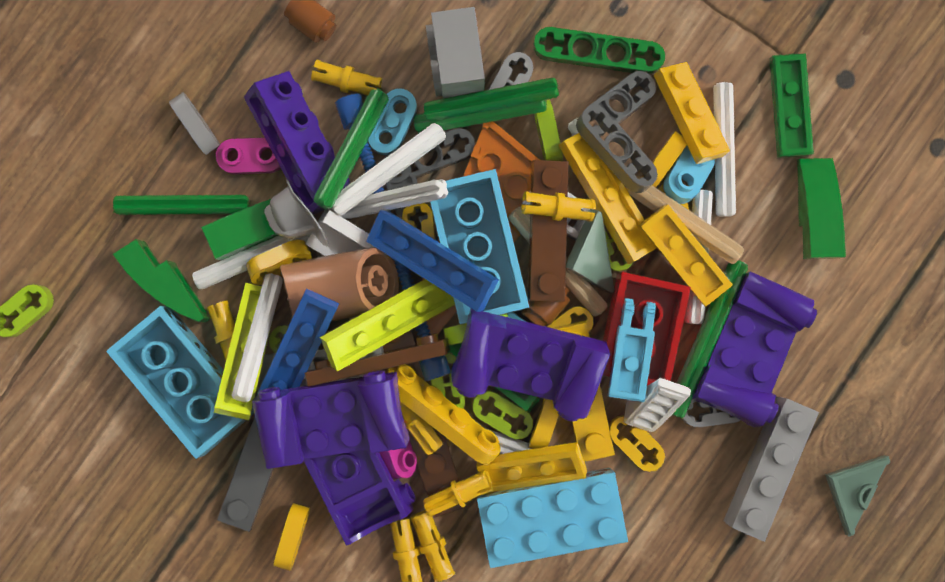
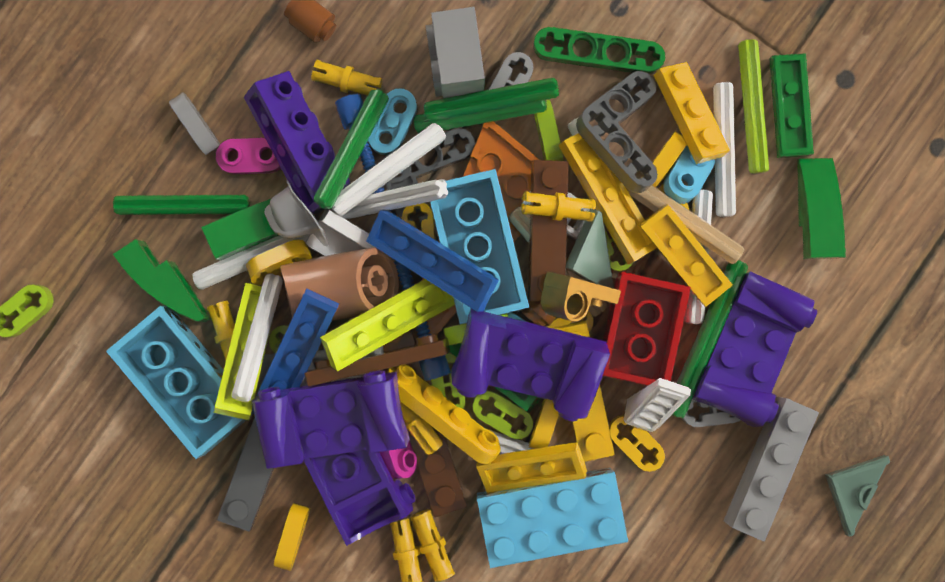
(458, 493): yellow axle -> none
(572, 297): none -> pearl gold plate
(632, 354): medium azure hinge -> none
(753, 106): none -> lime axle

